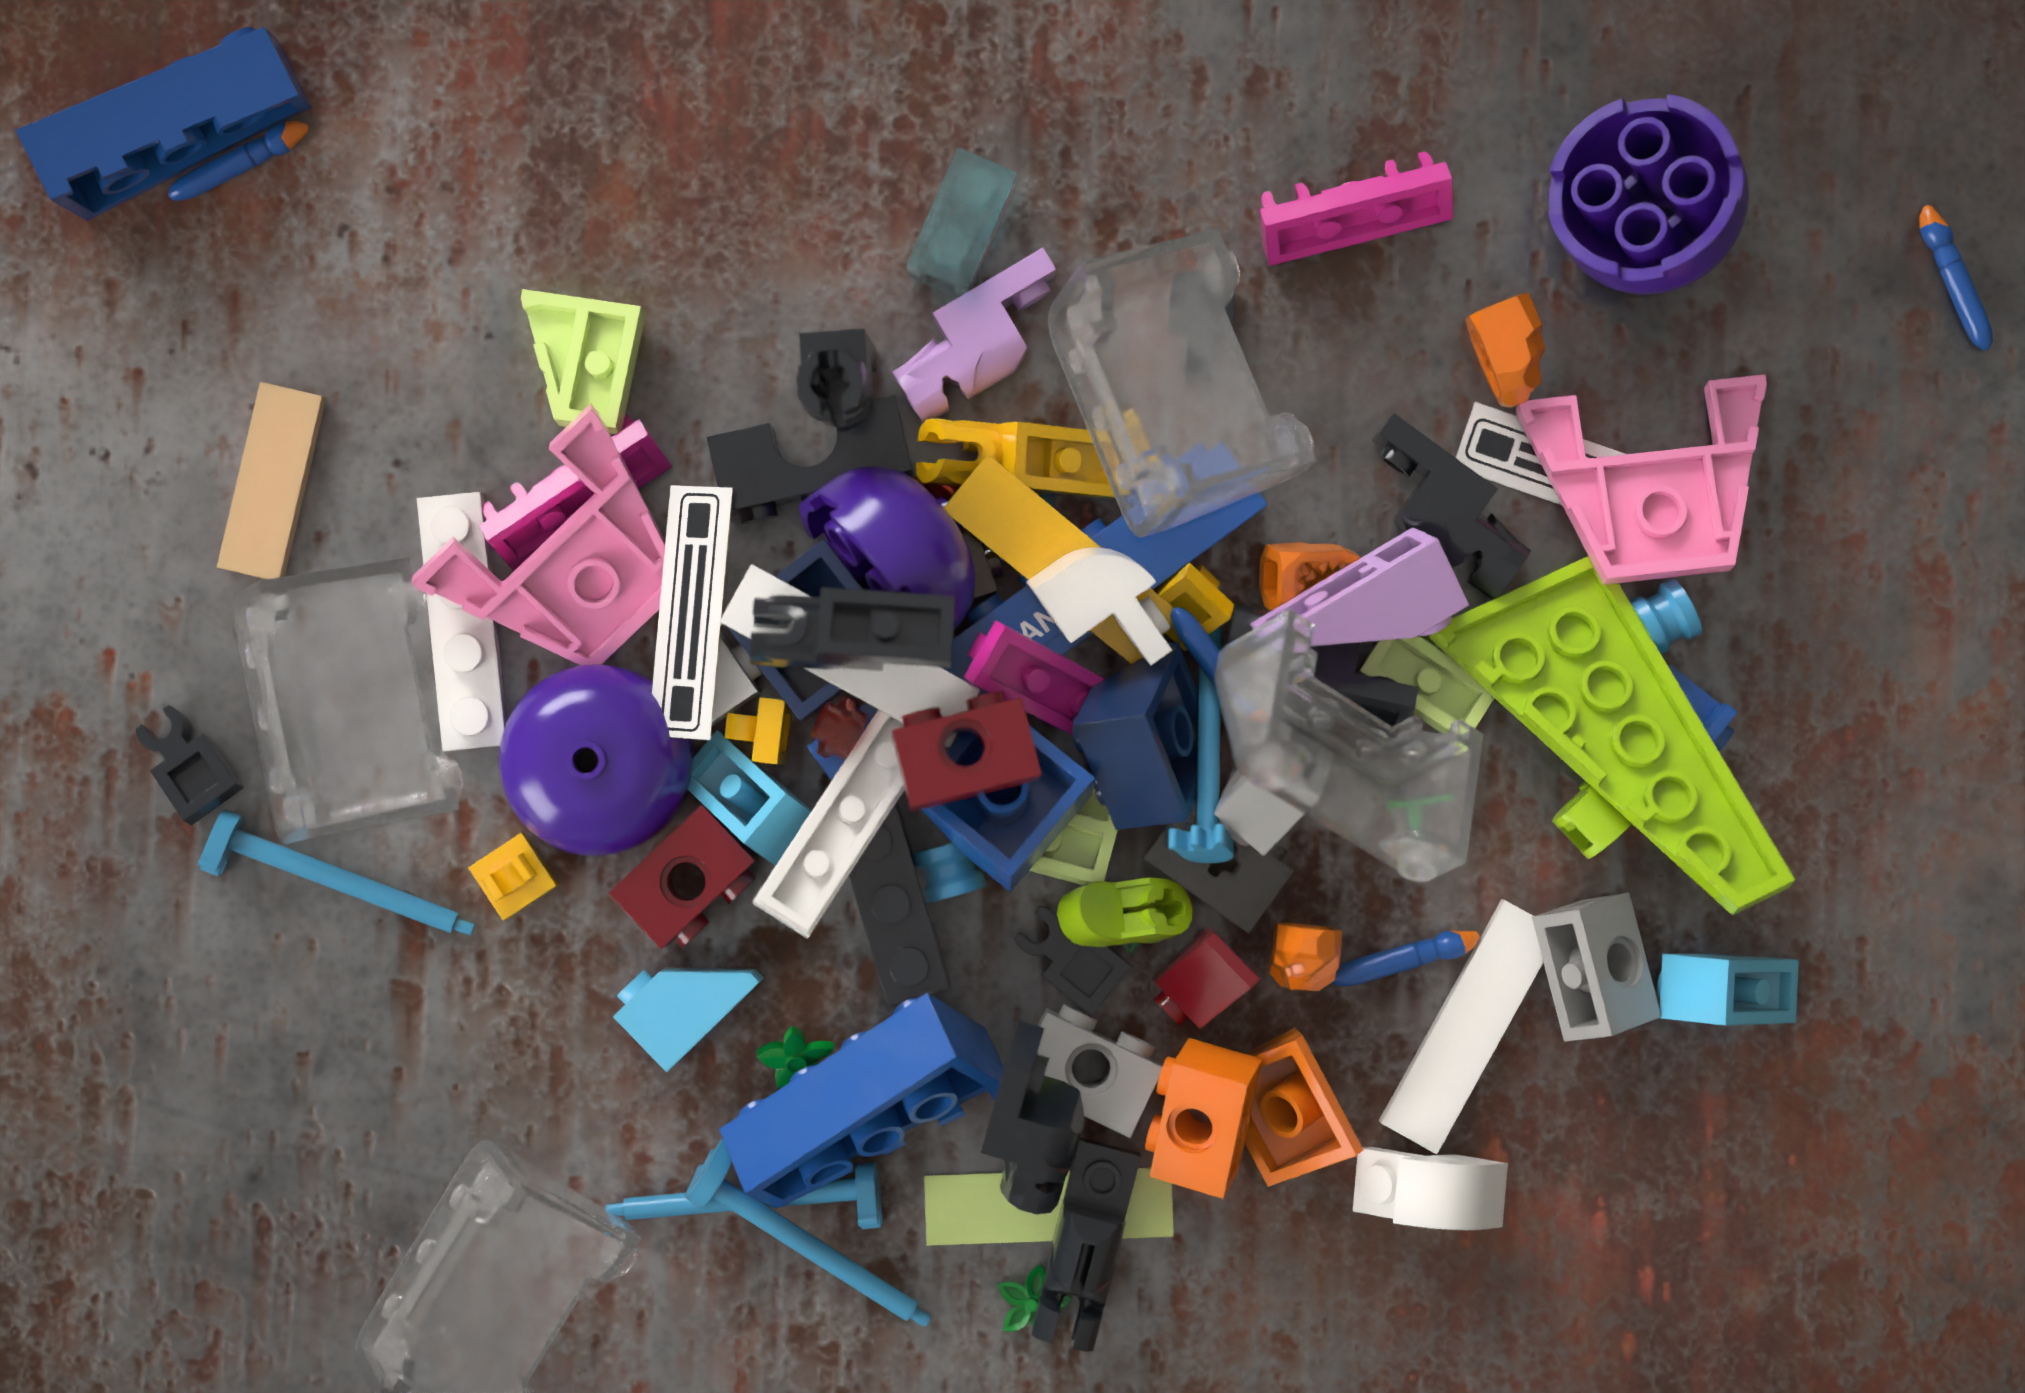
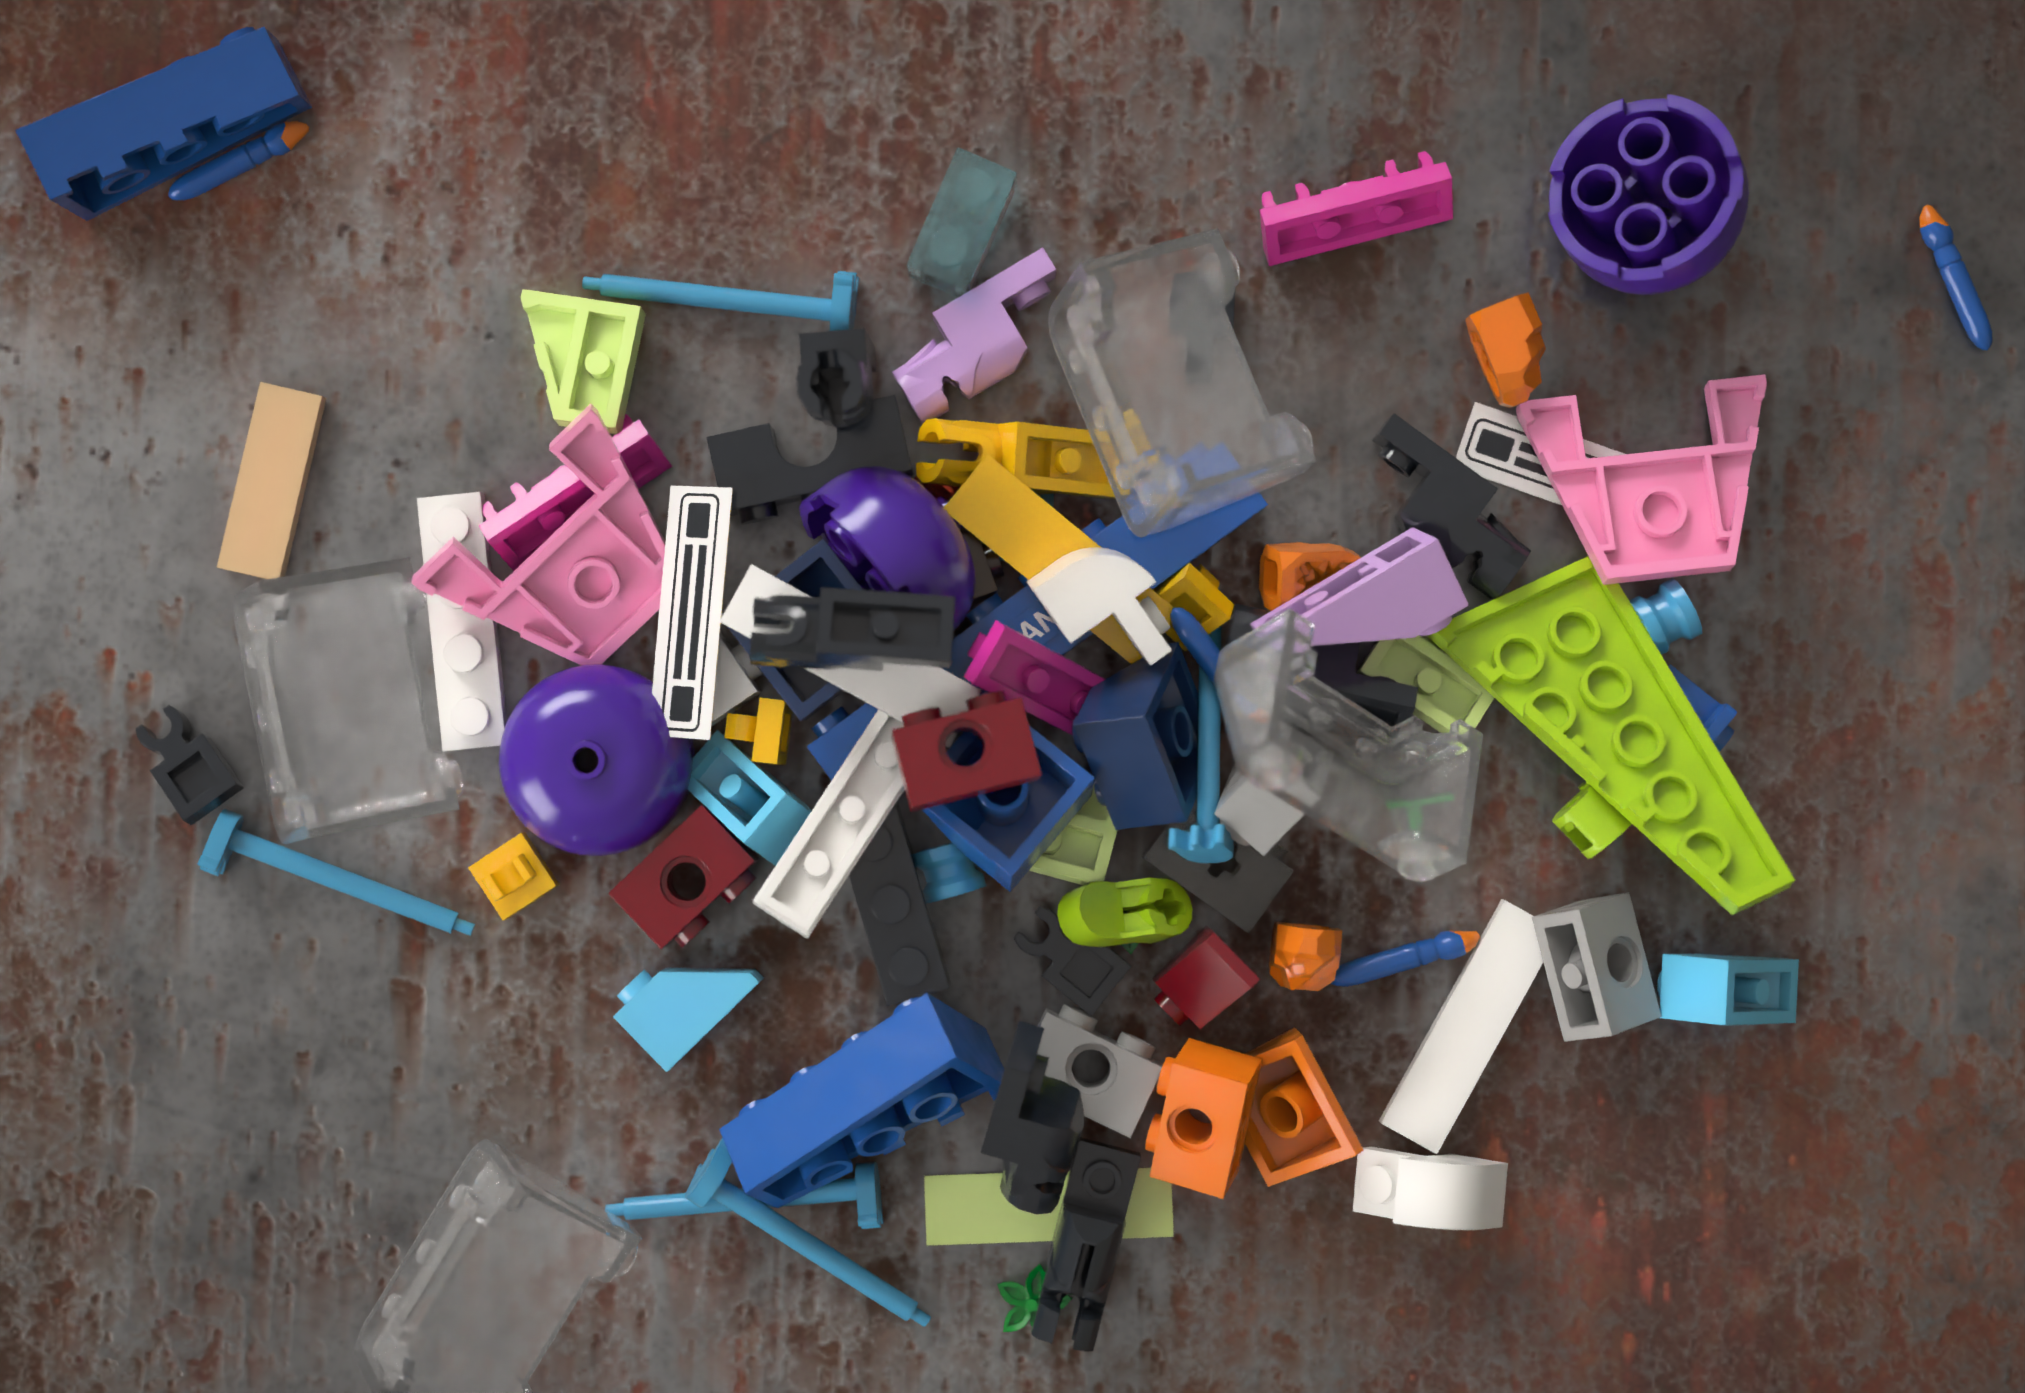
(792, 1054): green plant -> none
(838, 310): none -> dark azure piece
(838, 728): clear red plate -> none

